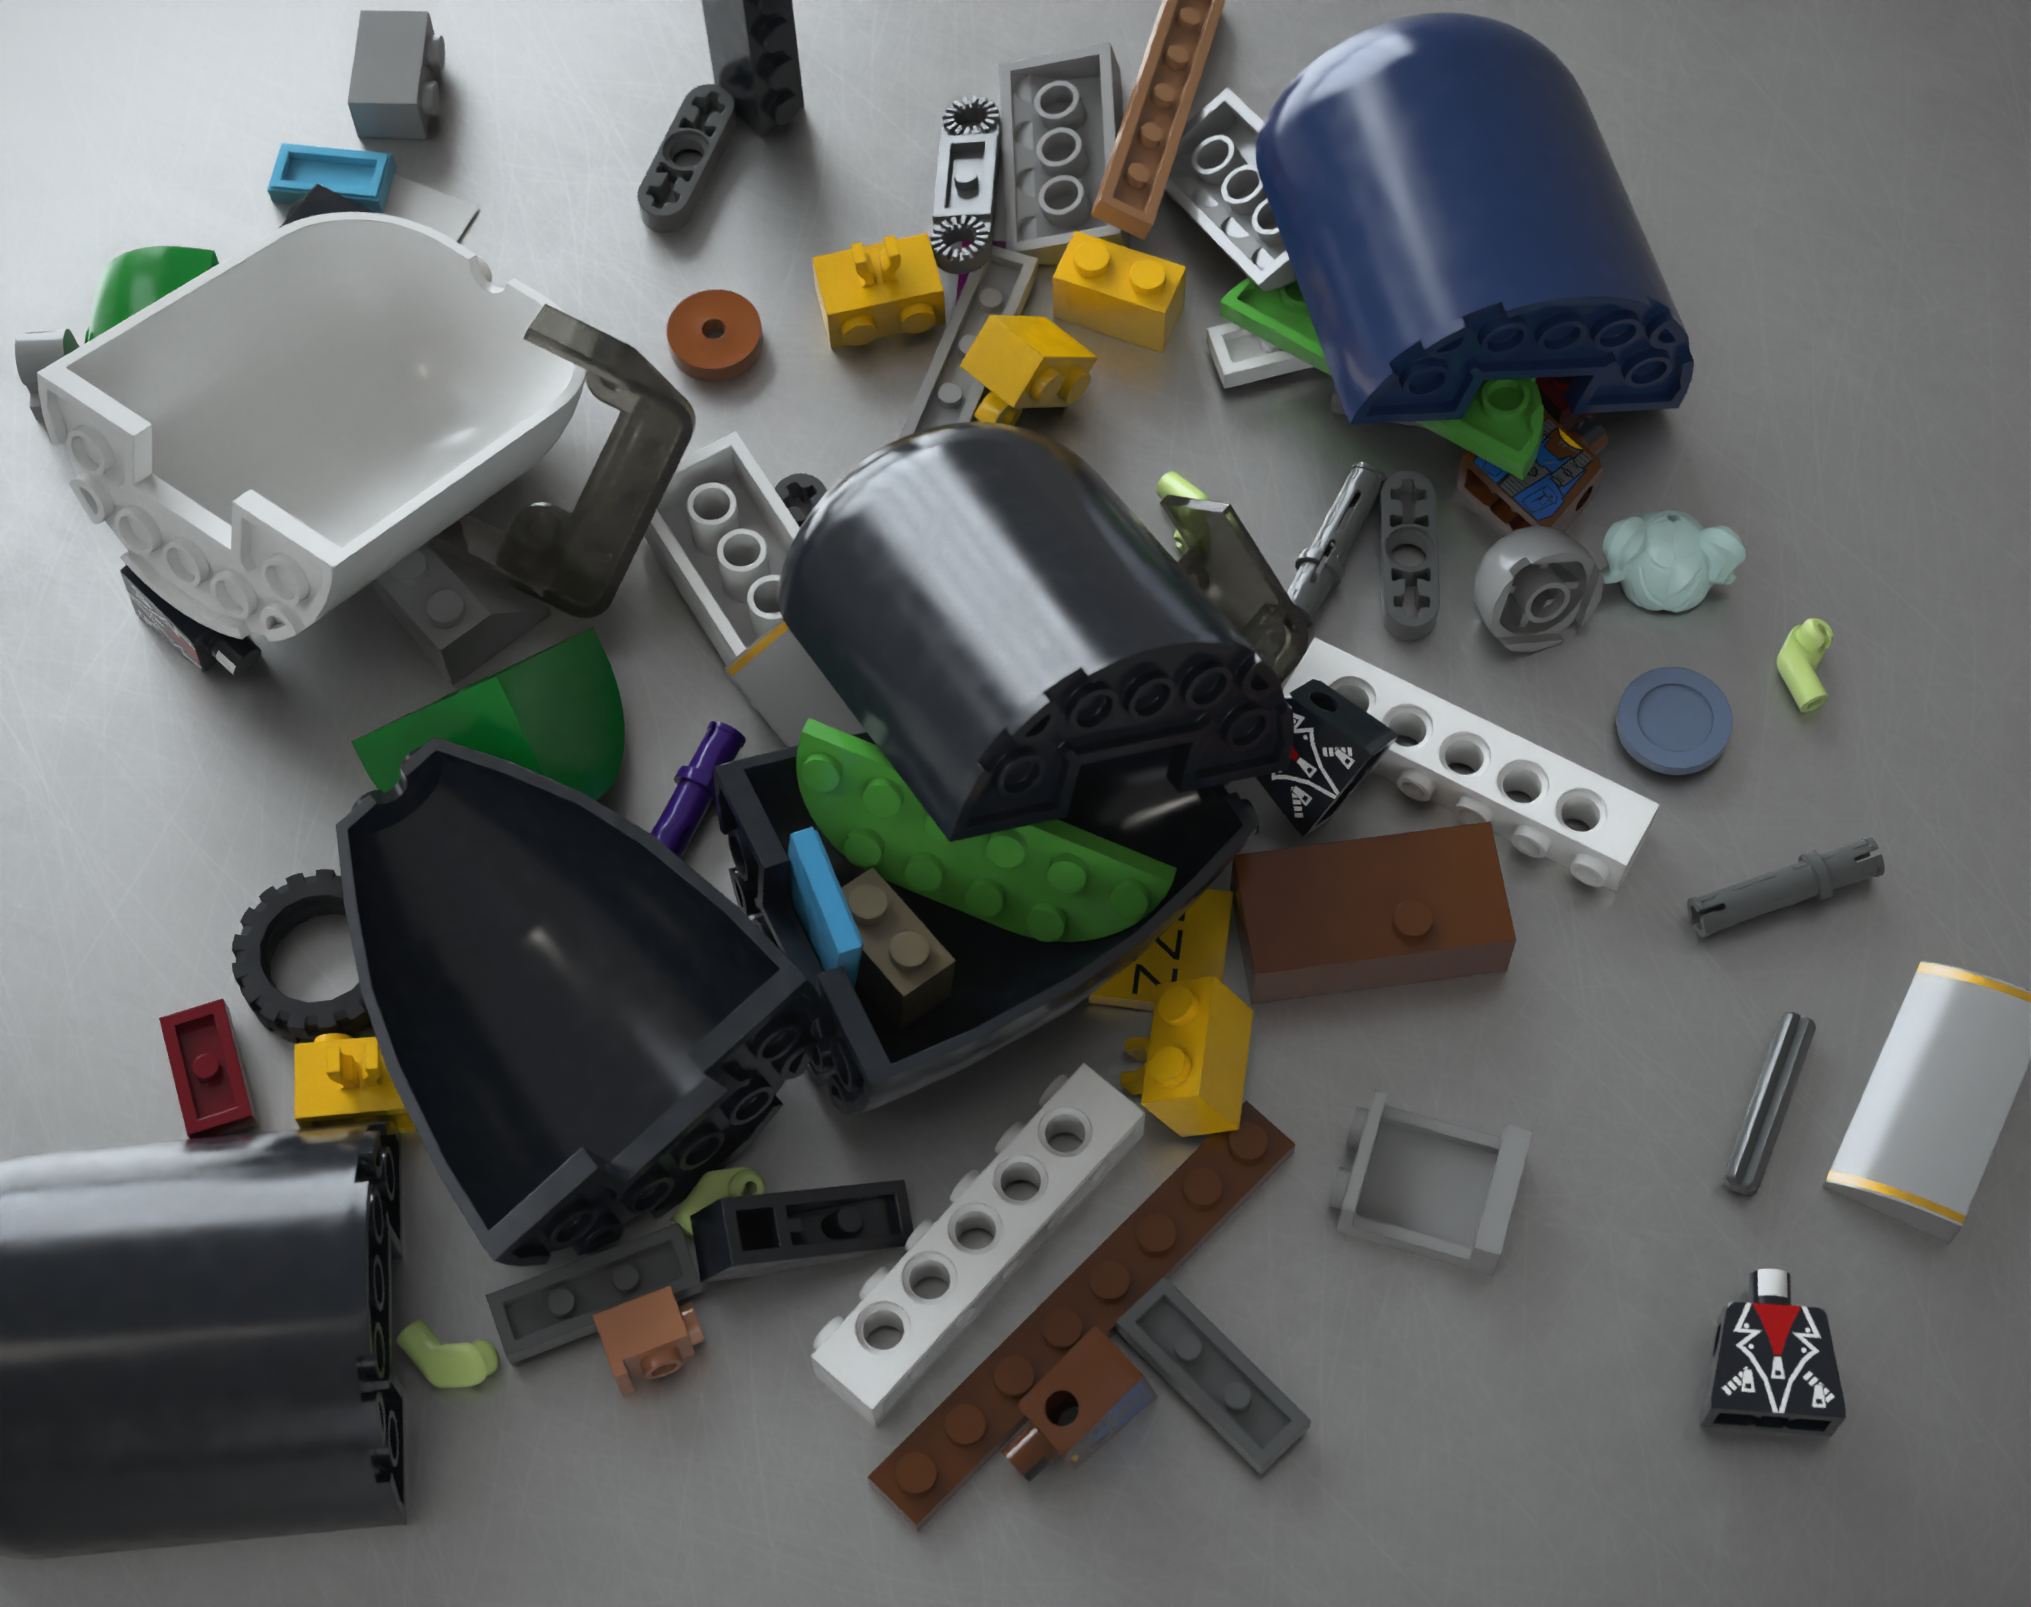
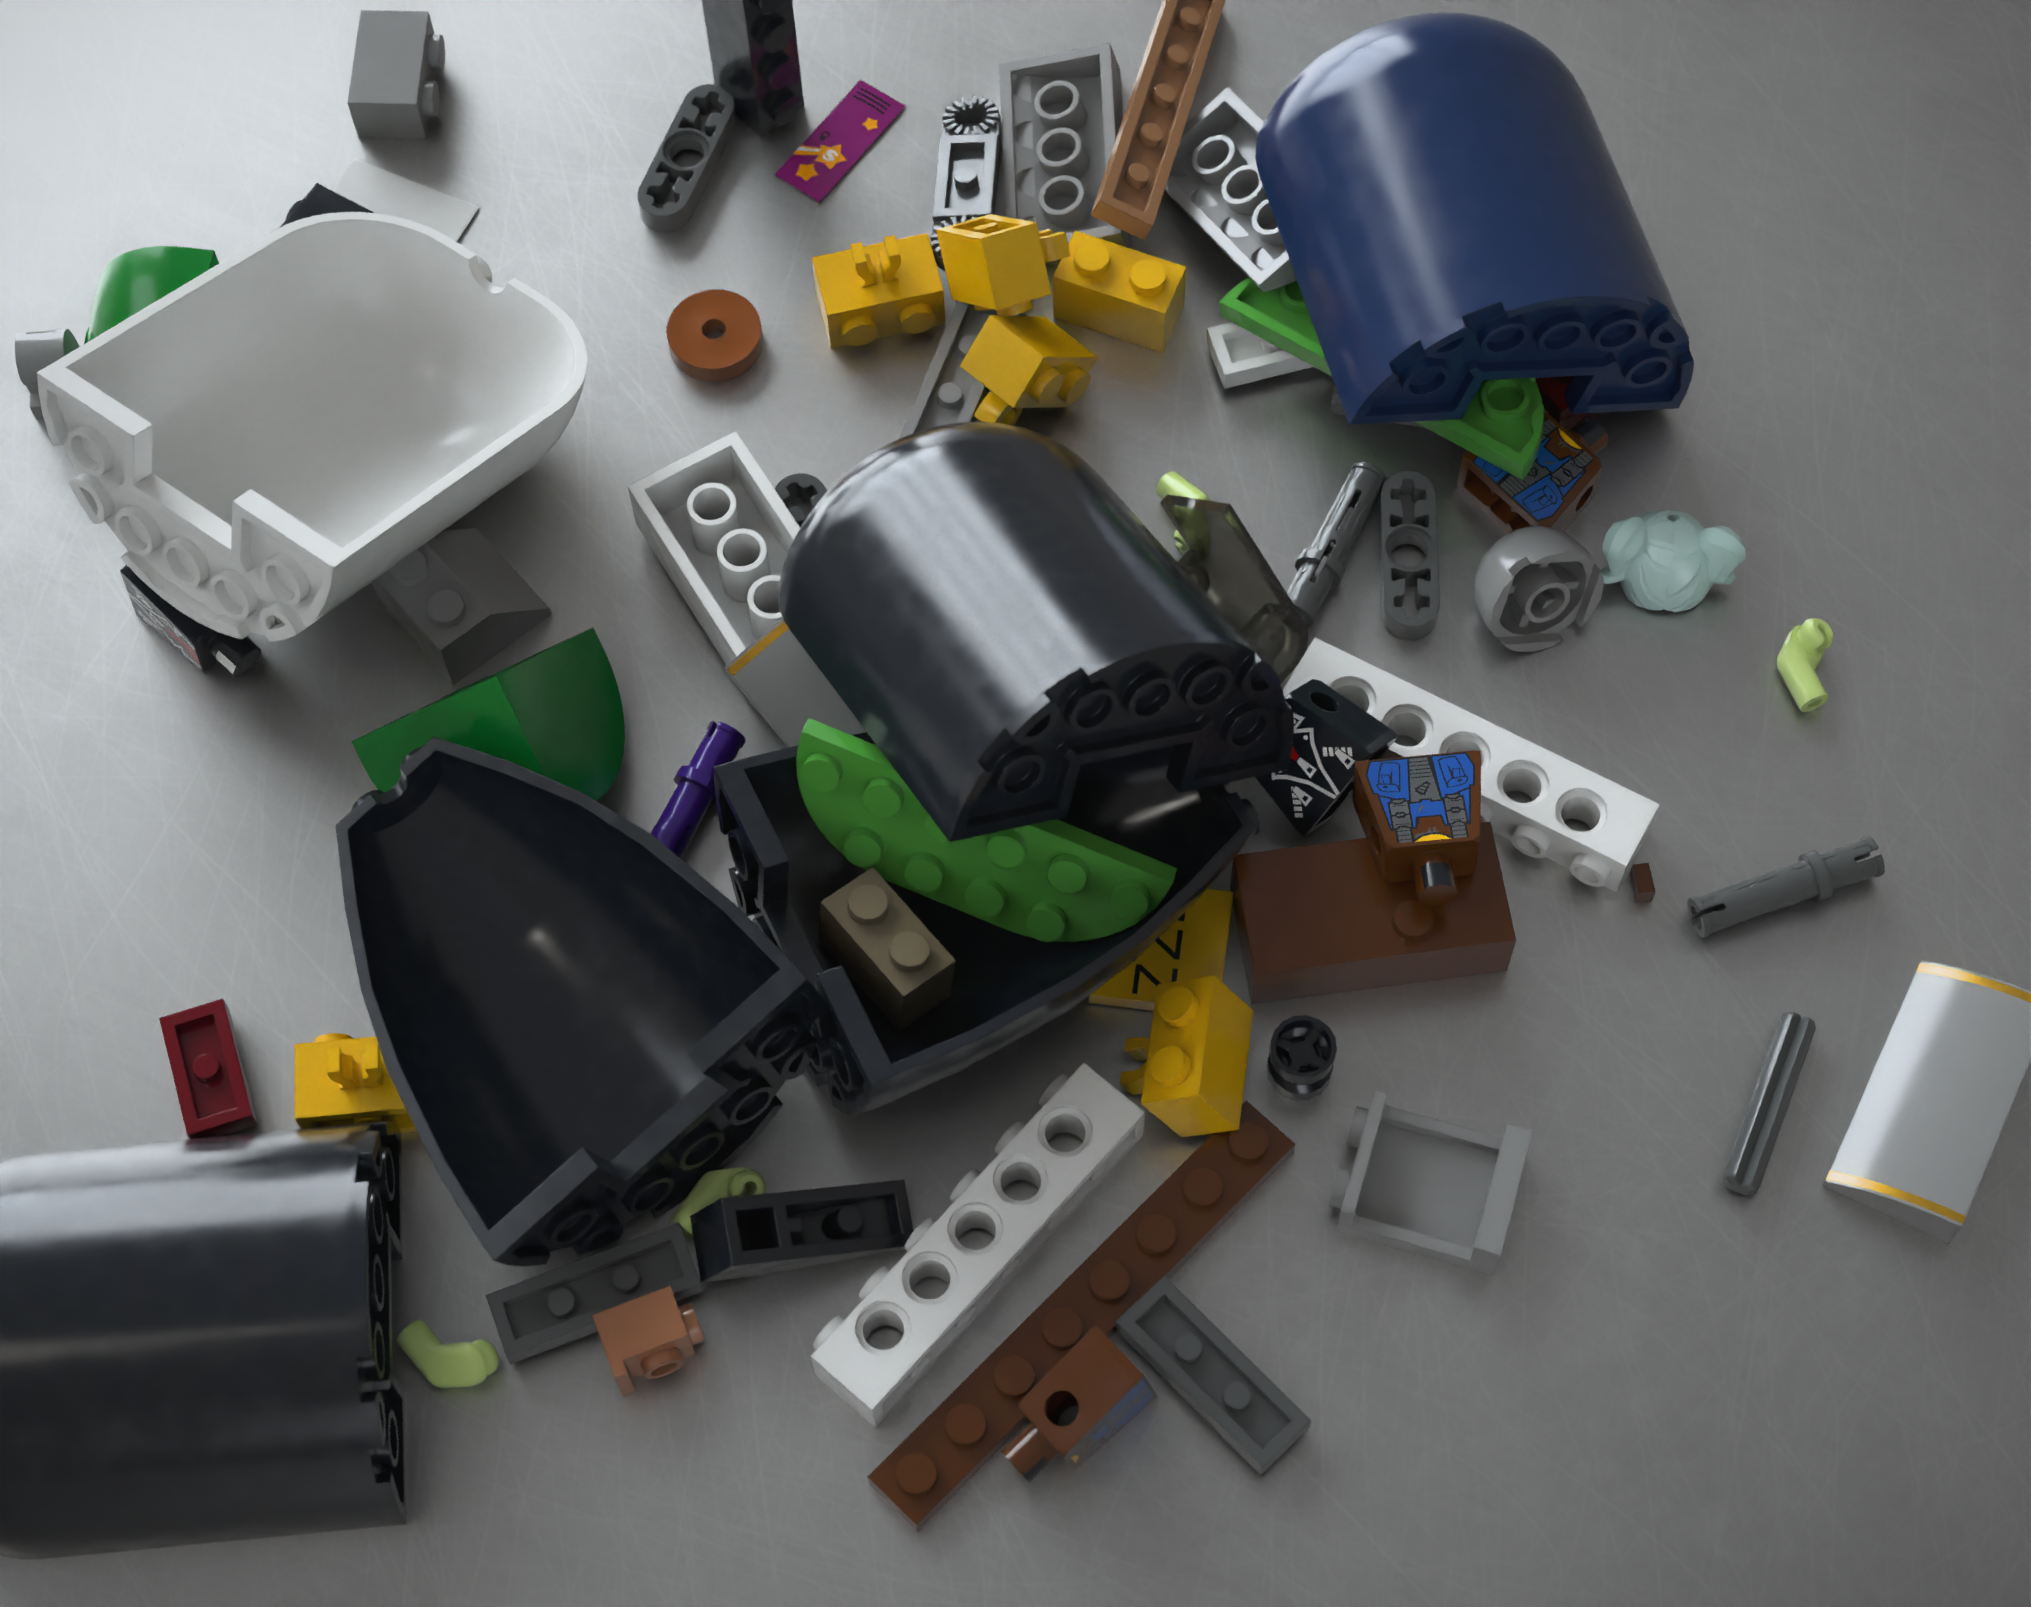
(255, 947): black tyre -> none
(353, 174): medium azure tile -> none
(583, 555): clear smoke windscreen -> none
(822, 905): dark azure tile -> none
(839, 140): none -> magenta sticker
(999, 262): none -> yellow brick
(1305, 1043): none -> black wheel
(1422, 819): none -> torso
(1642, 882): none -> reddish brown piece
(1674, 720): sand blue piece -> none
(1772, 1364): black torso -> none

